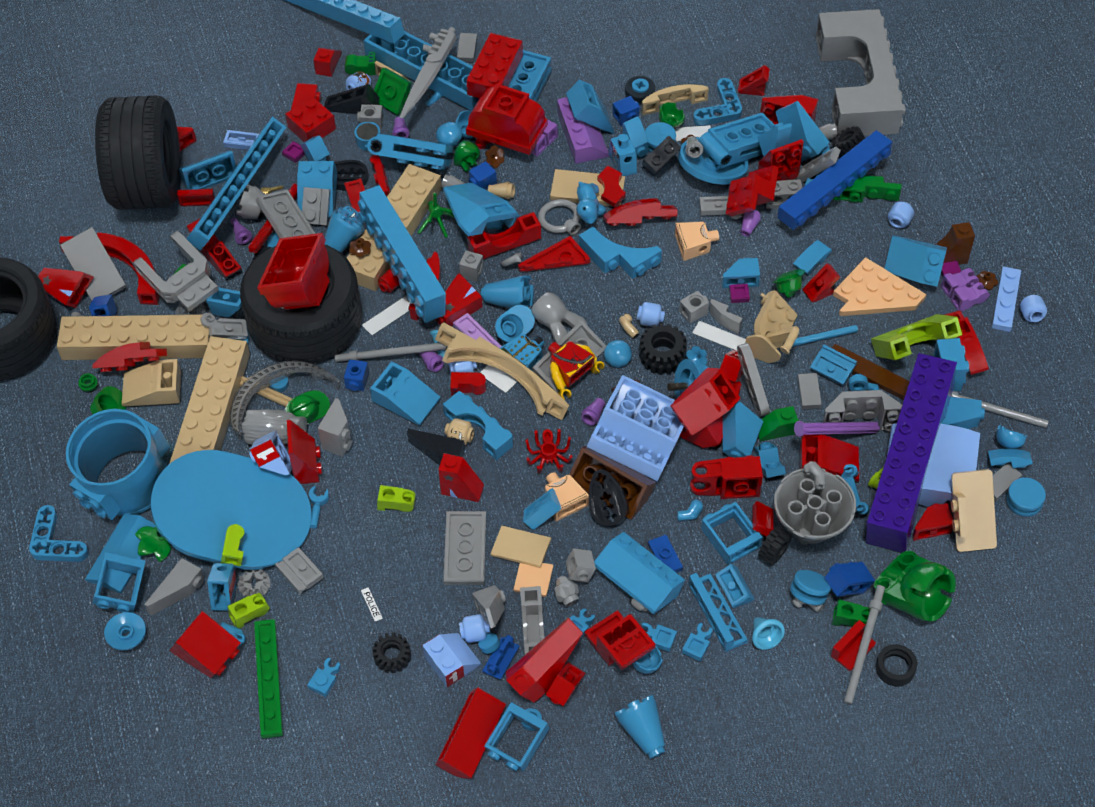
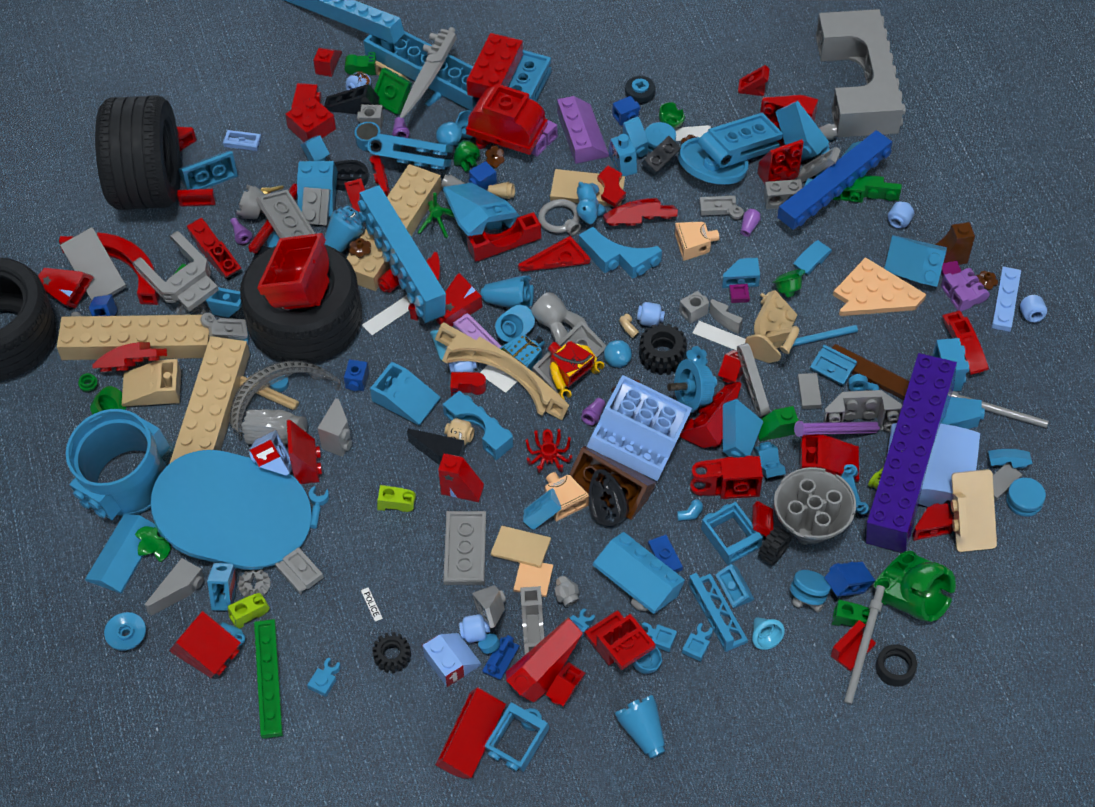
(50, 545): dark azure beam -> none
(124, 564): dark azure window -> none
(233, 540): lime leg -> none
(235, 184): dark azure brick -> none
(293, 152): magenta tile -> none
(310, 405): green piece -> none
(355, 355): light grey bar -> none
(432, 360): medium lavender cone -> none
(467, 47): light grey tile -> none
(471, 266): light grey brick -> none
(515, 258): light grey piece -> none
(580, 565): light grey brick -> none
(588, 106): dark azure slope -> none
(674, 94): tan slope -> none
(693, 147): light grey cone -> none
(705, 400): red slope -> none
(725, 109): dark azure beam -> none
(752, 191): red bracket -> none
(774, 137): dark azure slope -> none
(816, 470): light grey arm -> none
(821, 284): red slope -> none
(848, 139): black tyre -> none
(897, 342): lime arch -> none
(1009, 439): dark azure hair -> none

